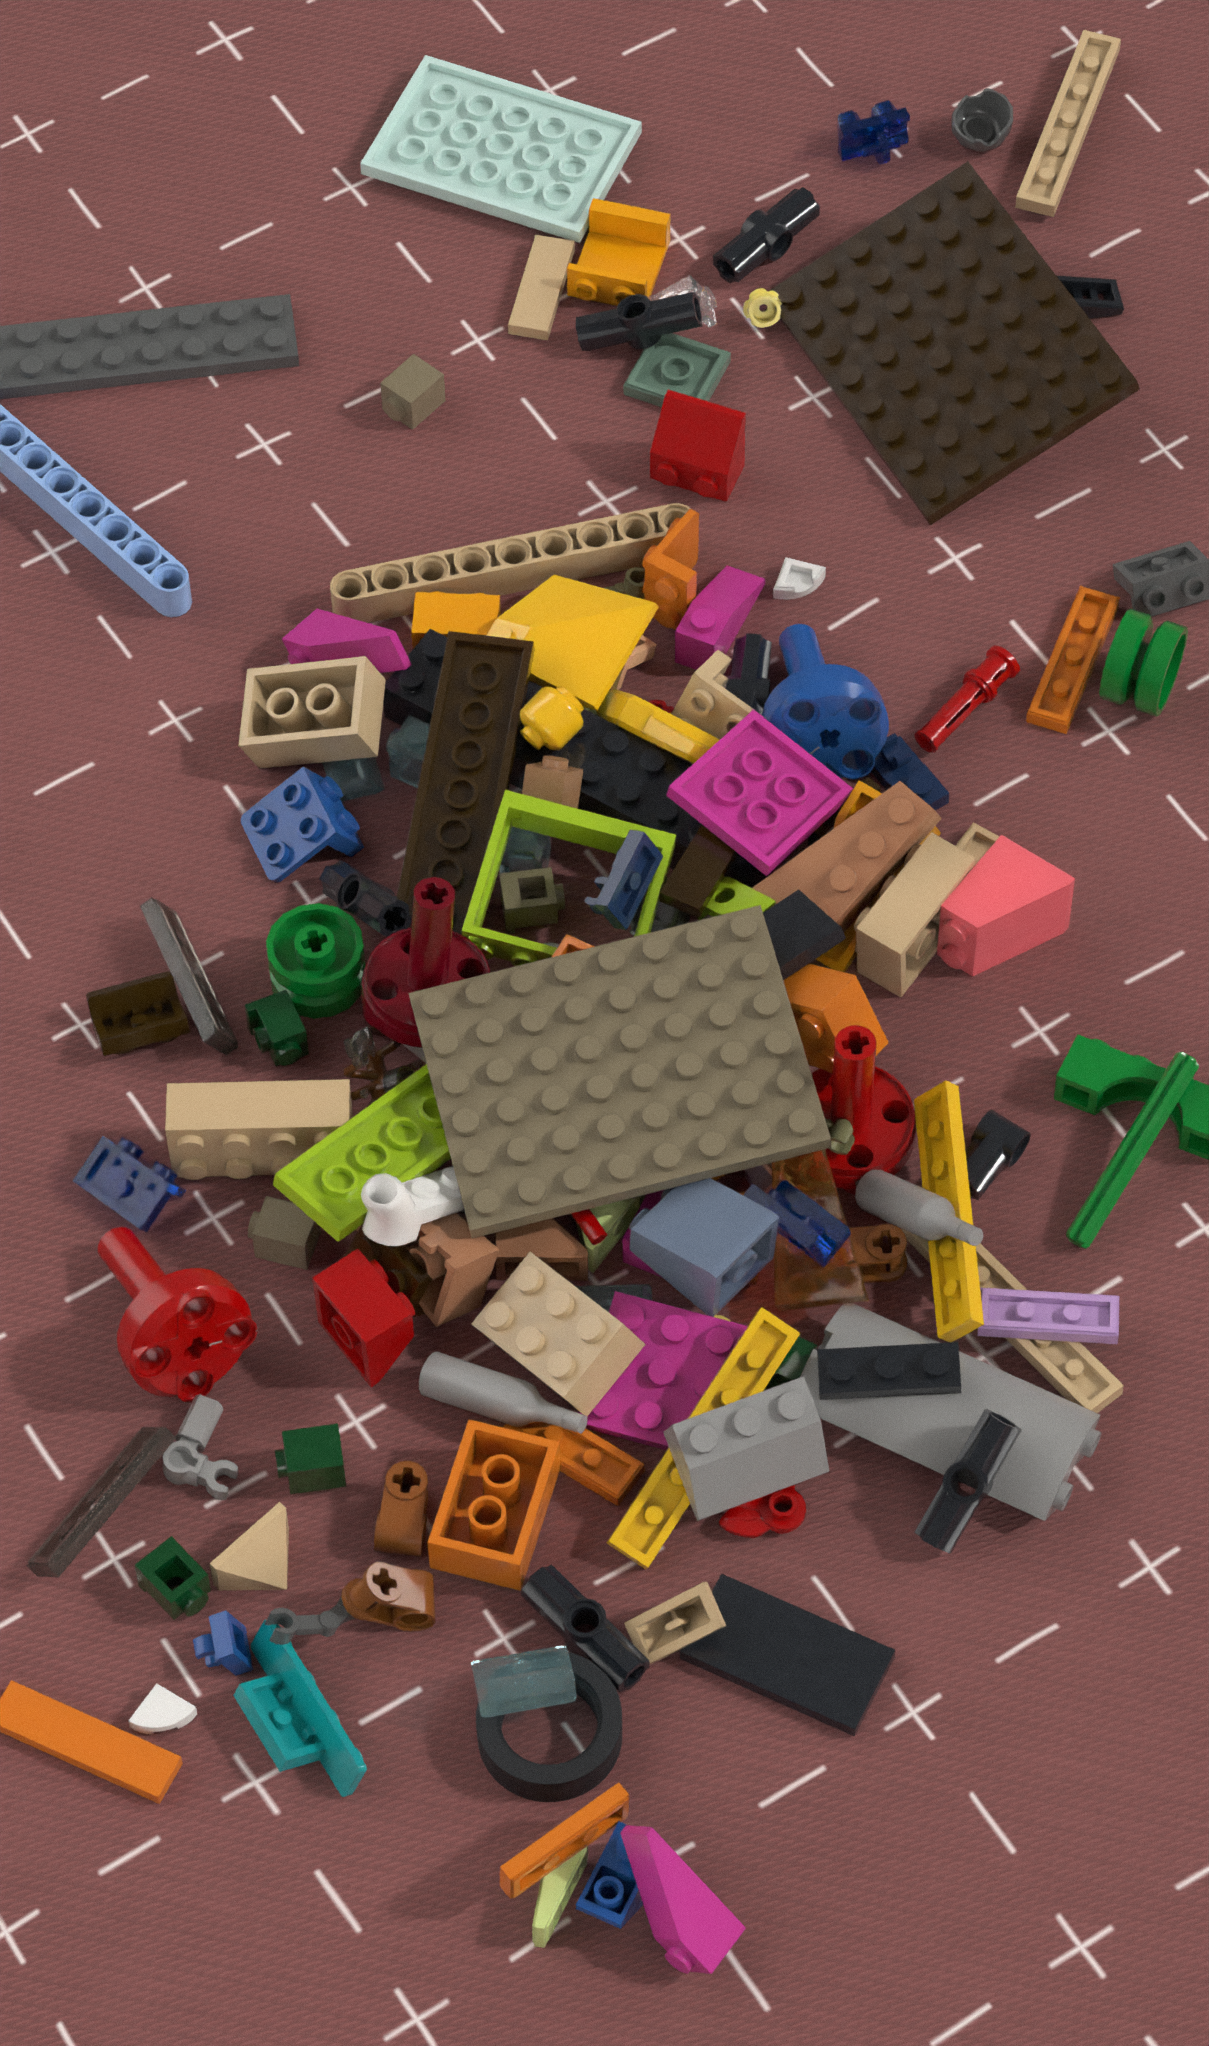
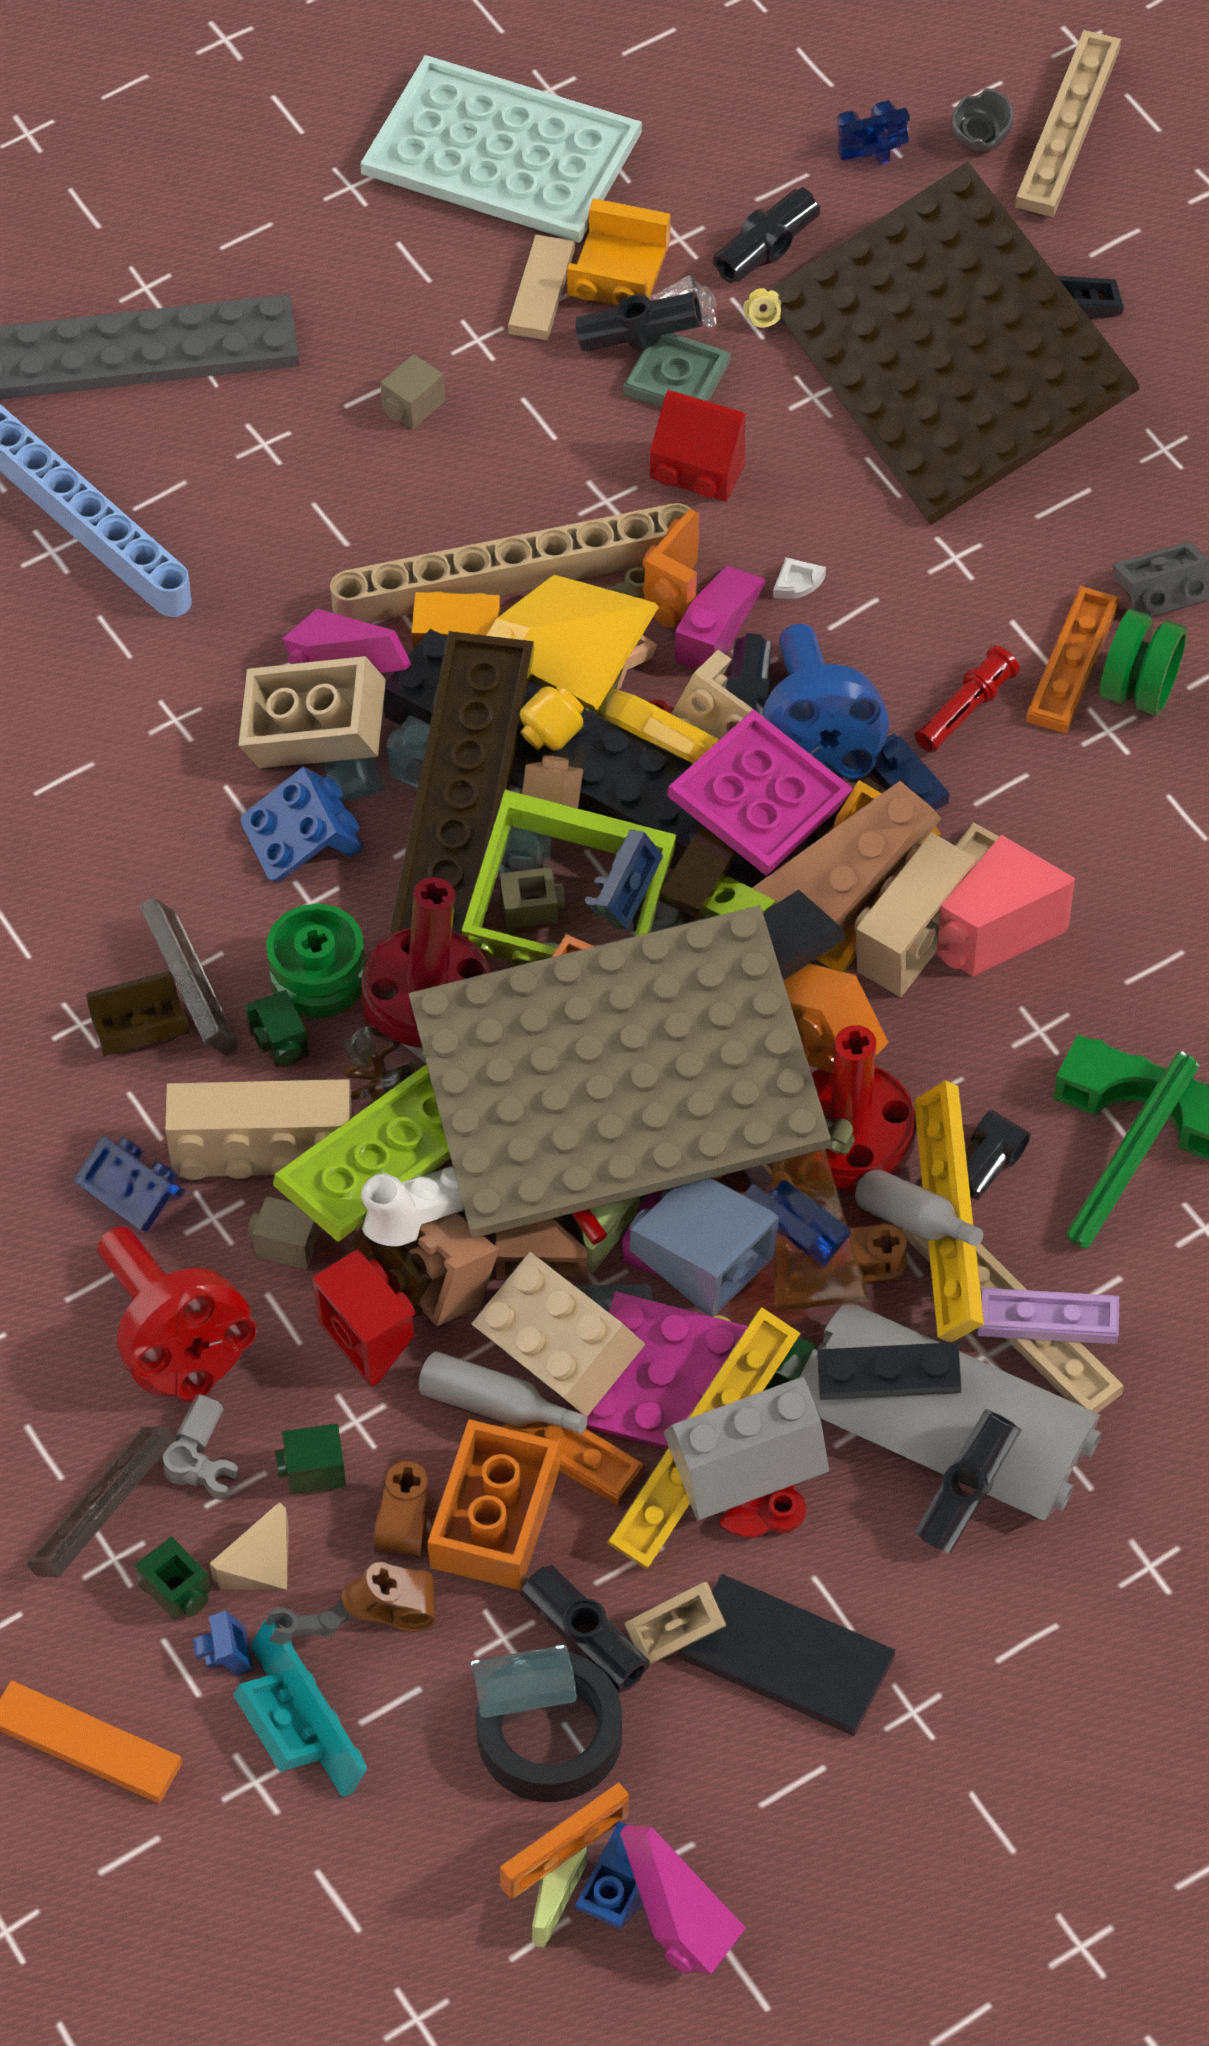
(162, 1712): white tile -> none
(365, 898): black piece -> none

